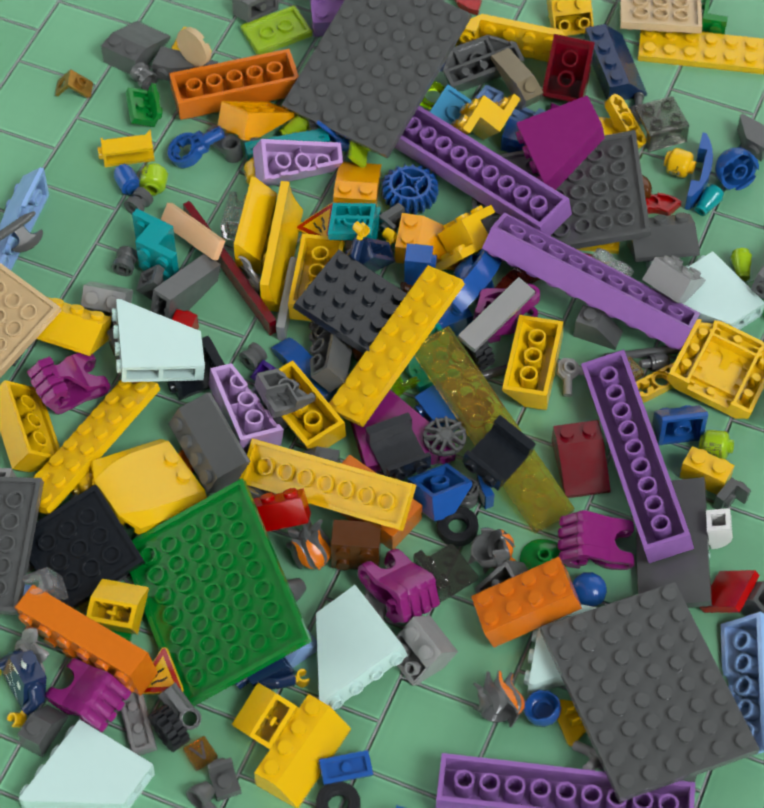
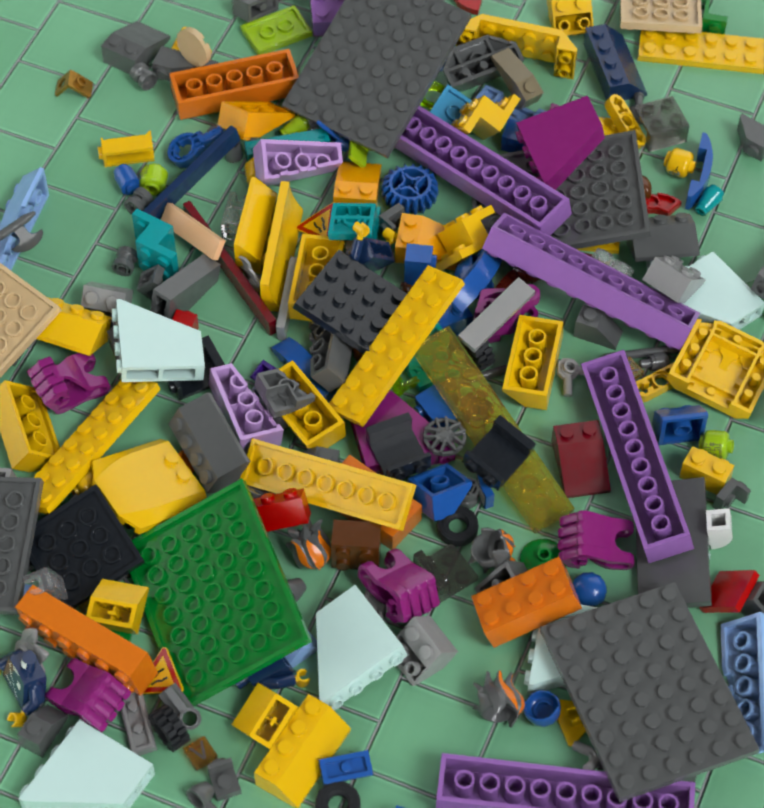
(144, 106): green bracket -> none
(194, 172): none -> dark blue tile
(253, 356): dark grey wheel -> none
(568, 68): dark red slope -> none
(736, 168): blue cylinder -> none
(741, 262): lime cone -> none

